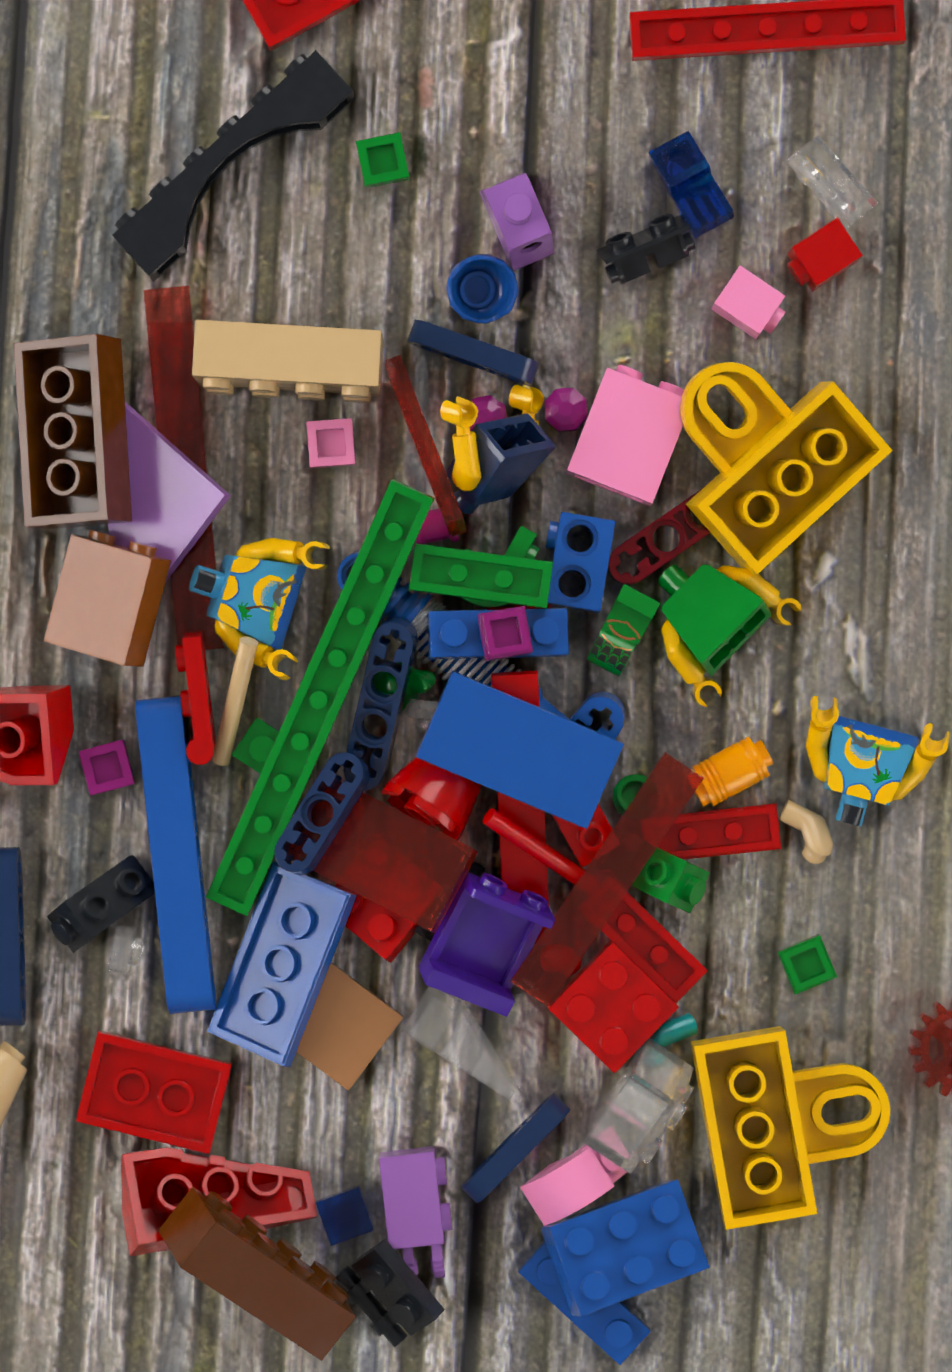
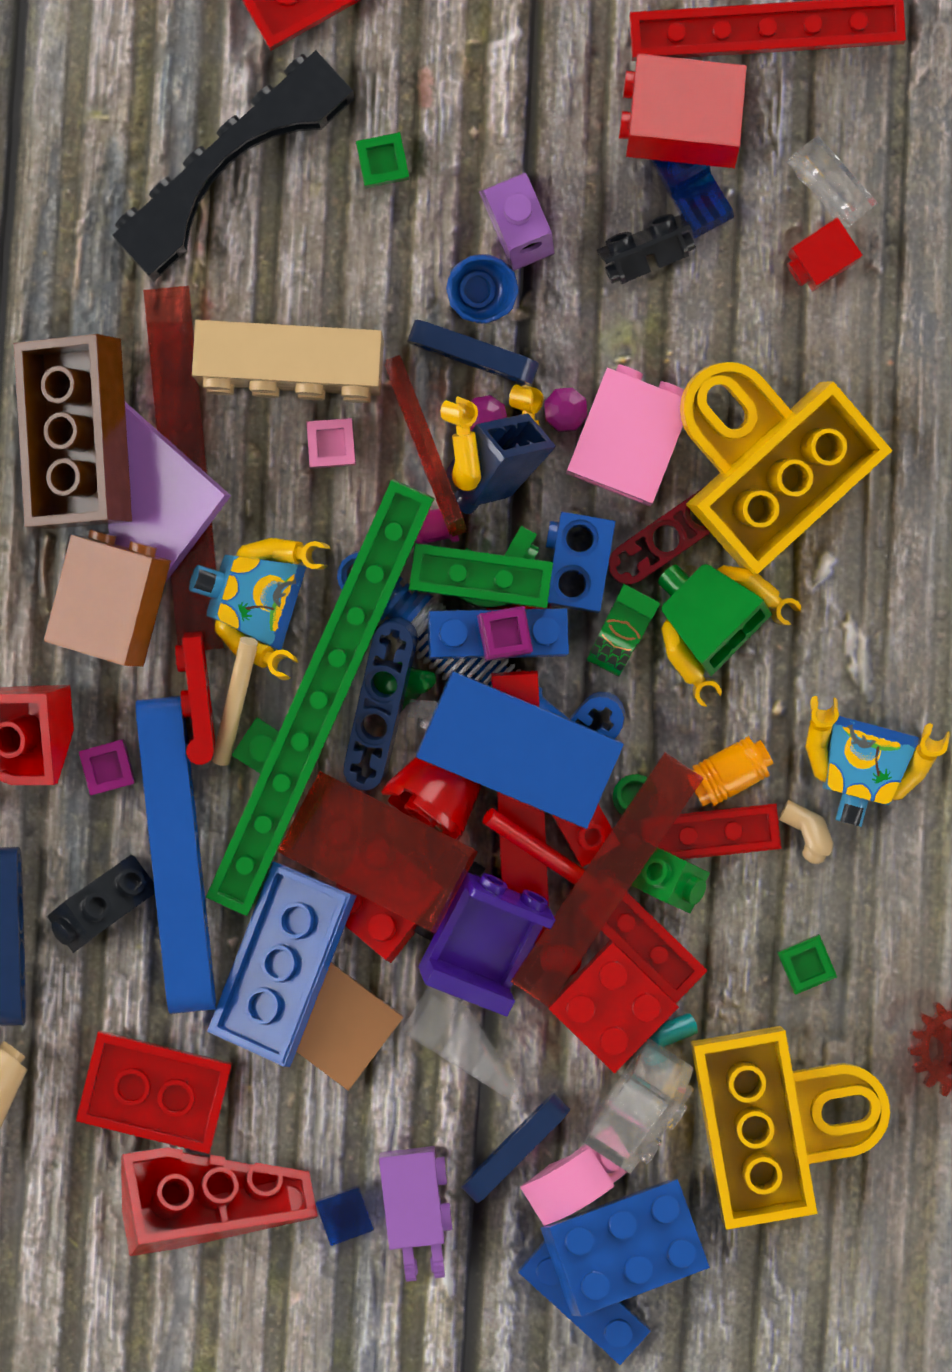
(126, 949): clear plate -> none
(257, 1272): reddish brown brick -> none
(316, 849): dark blue beam -> none
(396, 1287): black plate -> none
(684, 110): none -> brick
(750, 303): bright pink brick -> none

